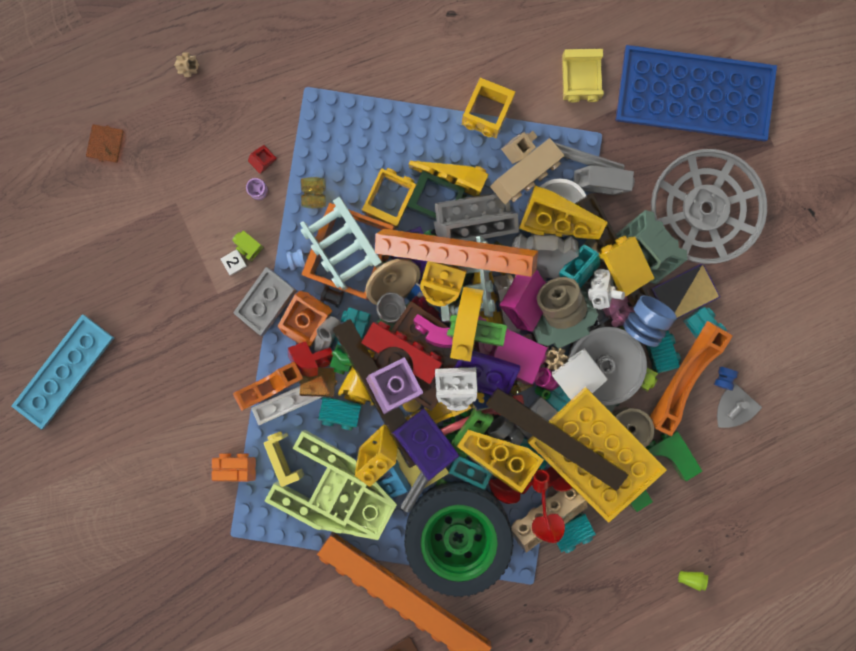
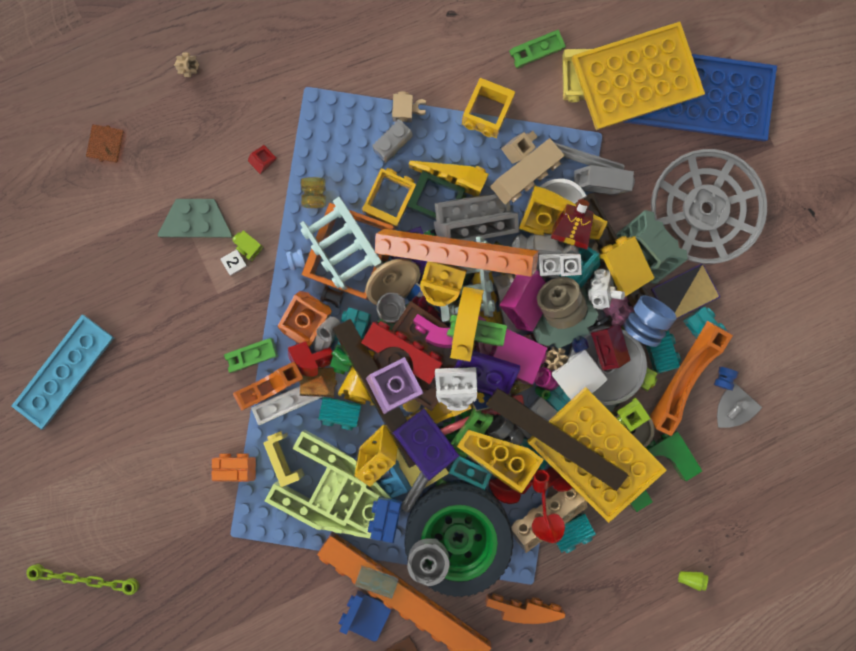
(40, 571): none -> lime piece
(195, 220): none -> sand green wing
(251, 355): none -> bright green plate
(254, 186): lavender wheel -> none
(264, 301): light grey plate -> none
(364, 616): none -> blue bracket
(376, 582): none -> clear light blue plate
(385, 519): none -> blue brick
(392, 141): none -> light grey brick
(404, 107): none -> tan brick
(423, 572): none -> light grey brick
(532, 612): none -> orange slope
(537, 48): none -> bright green plate
(560, 264): none -> white slope
(574, 225): none -> dark red torso
(580, 345): none -> clear blue hinge
(611, 347): none -> dark red panel
(638, 75): none -> yellow plate
(638, 417): none -> lime brick

